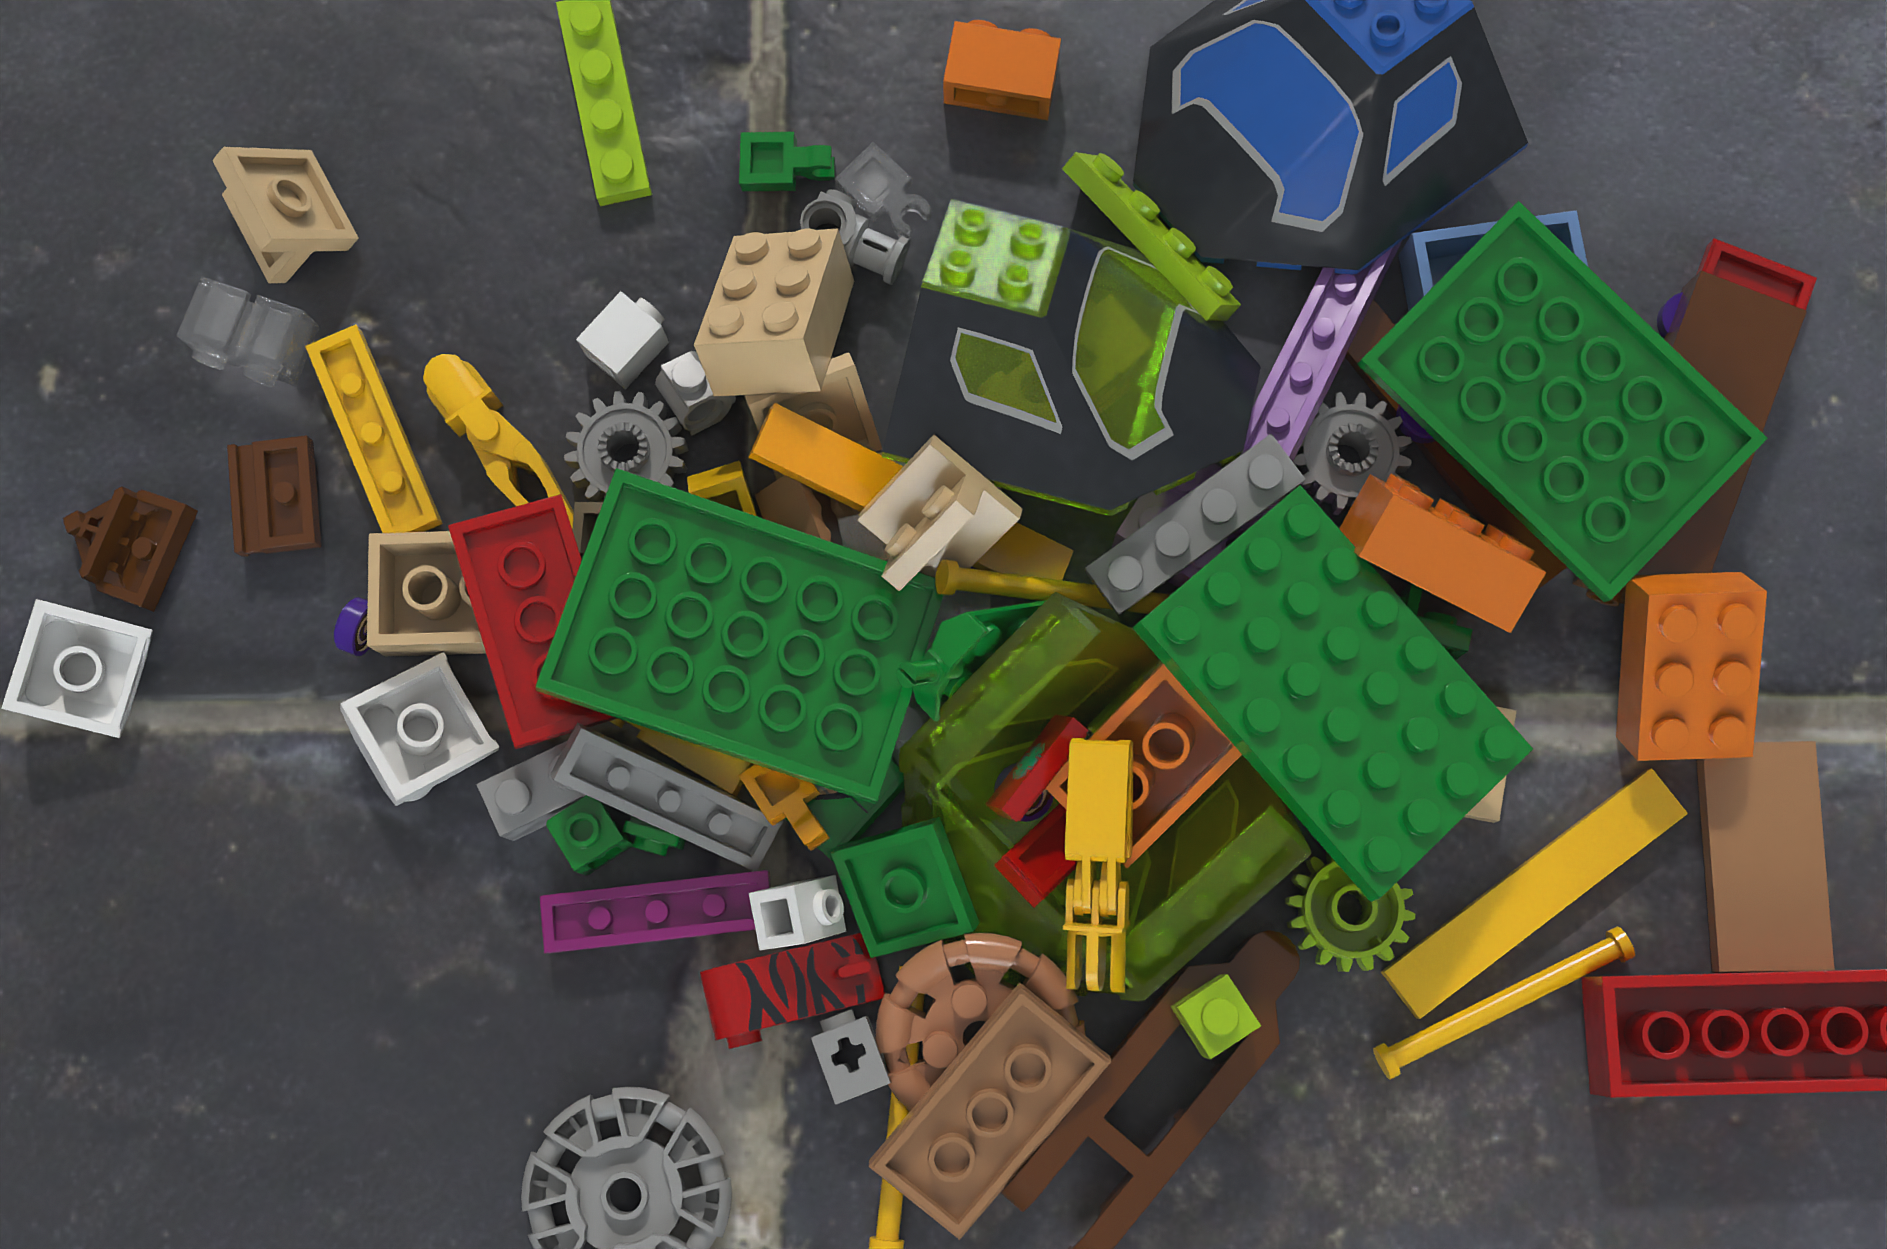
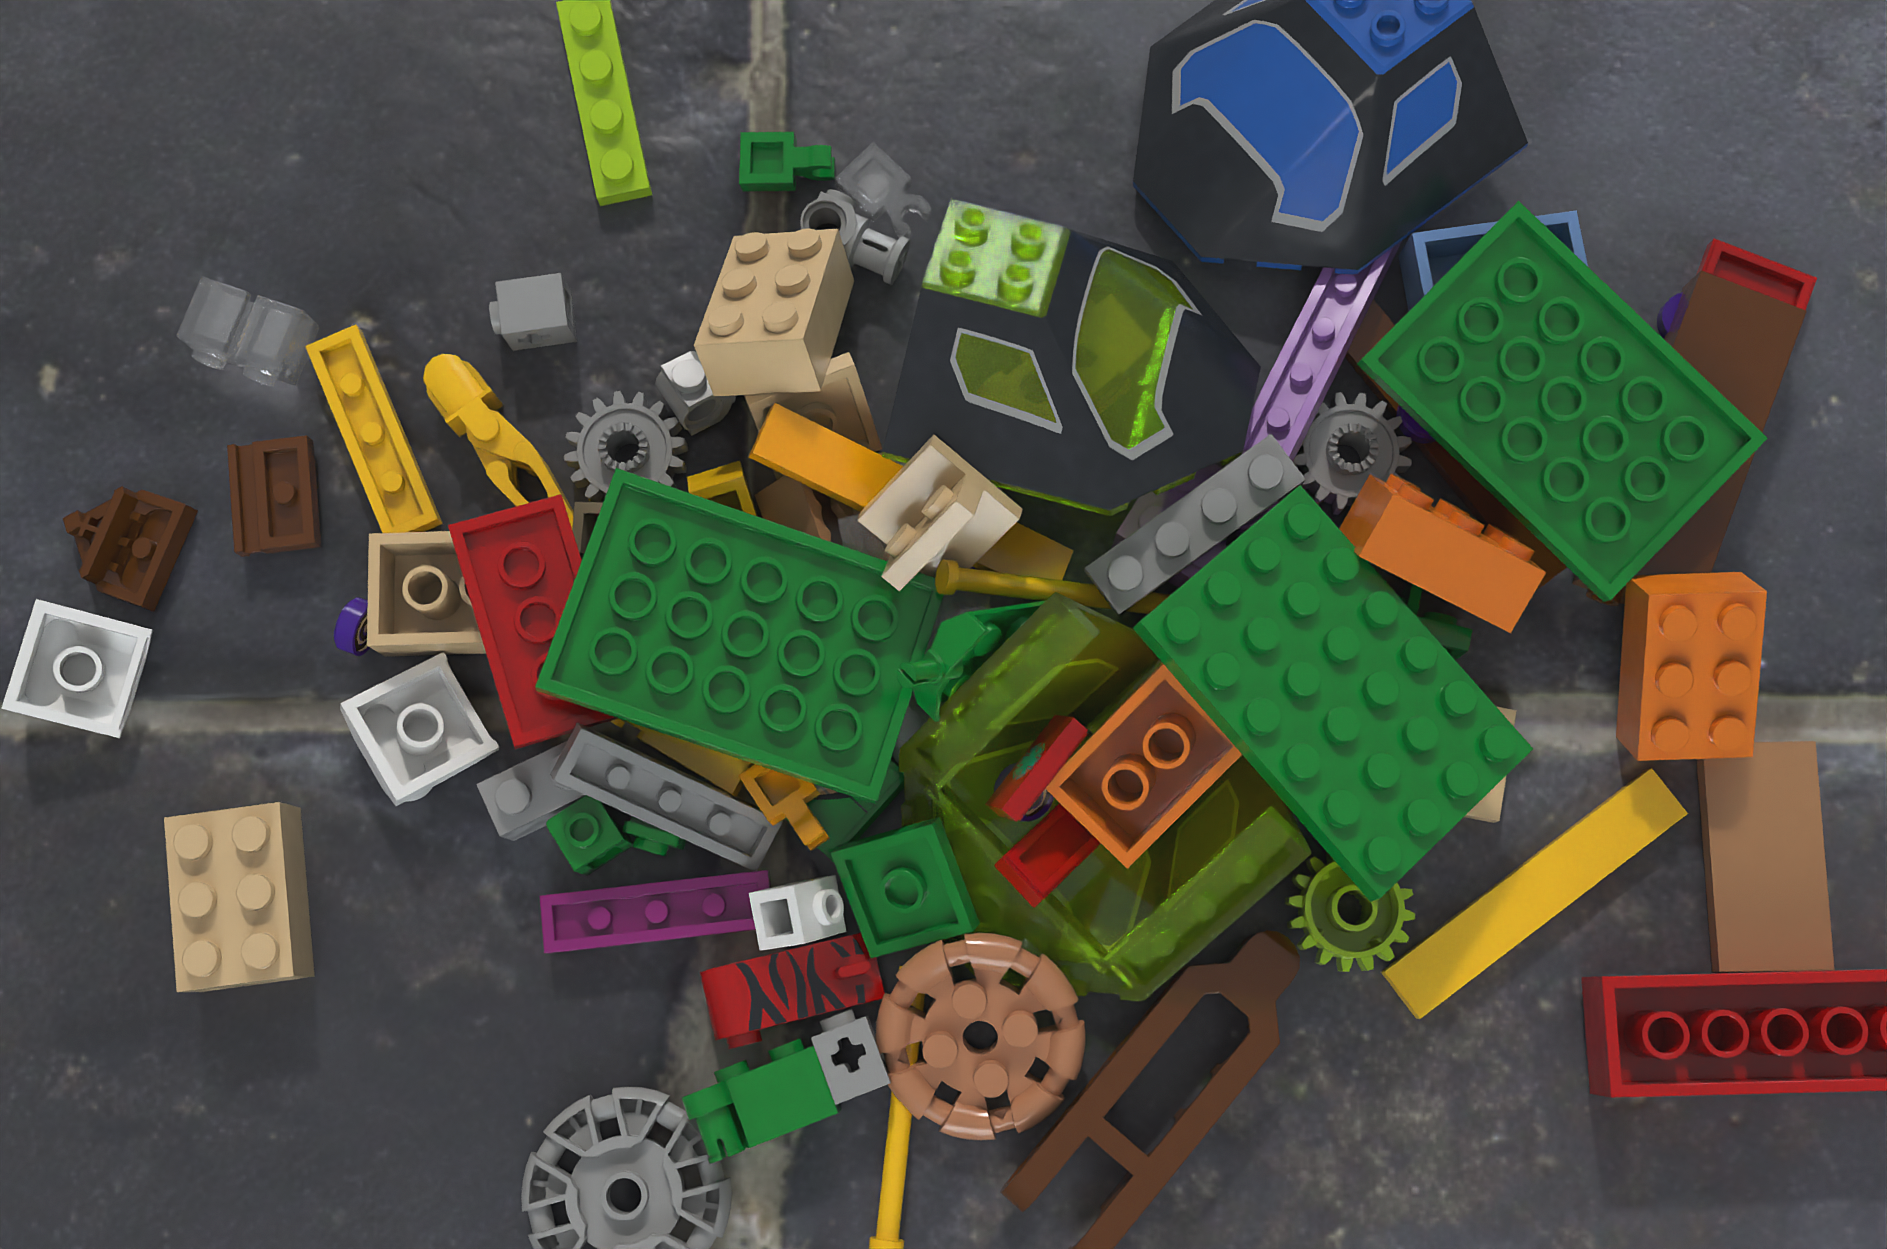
(238, 897): none -> tan brick
(282, 207): tan bracket -> none
(534, 312): none -> light grey brick
(624, 338): white brick -> none
(761, 1102): none -> green hinge
(989, 1111): medium nougat tile -> none
(1001, 69): orange brick -> none
(1098, 831): yellow arm -> none
(1166, 249): lime plate -> none
(1215, 1016): lime brick -> none
(1614, 947): yellow bar -> none

